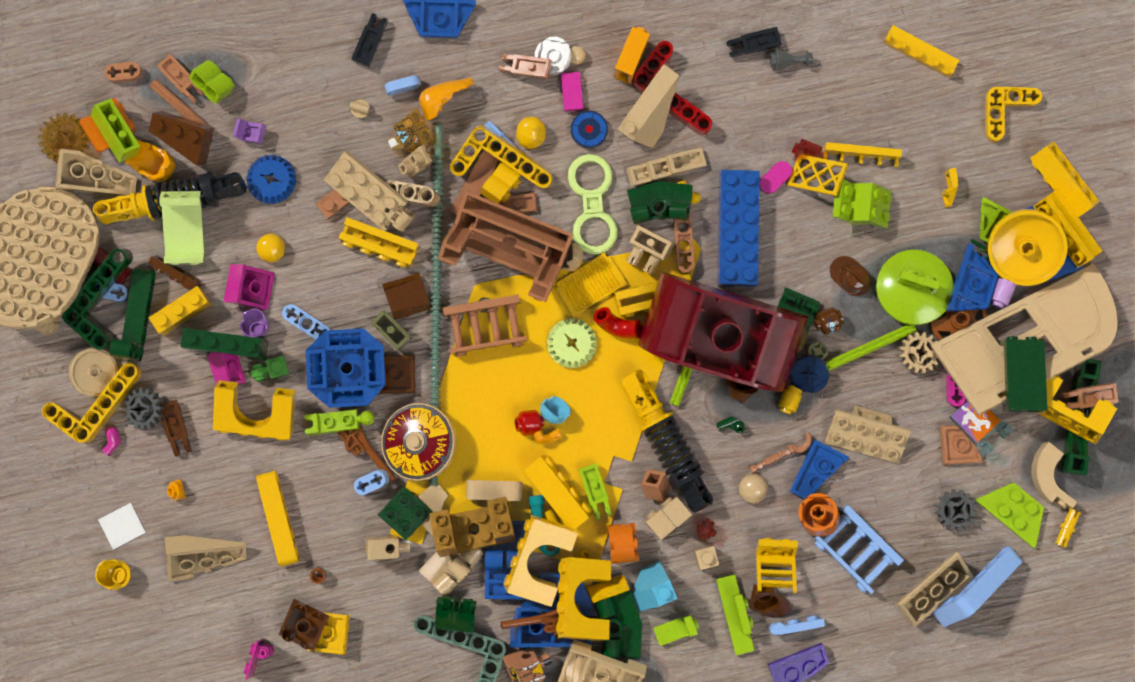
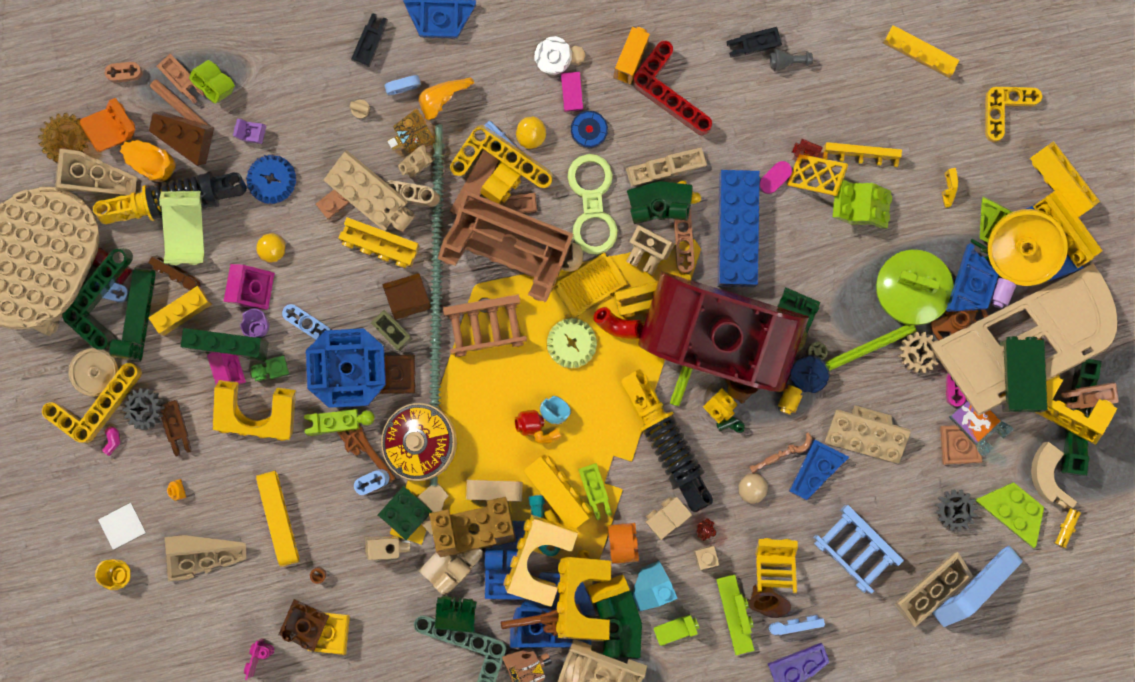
(115, 130): lime brick -> none
(527, 66): hinge -> none
(649, 114): tan wedge -> none
(655, 485): nougat brick -> none
(720, 406): none -> yellow brick
(826, 523): orange brick -> none
(828, 320): reddish brown head -> none
(850, 275): reddish brown piece -> none

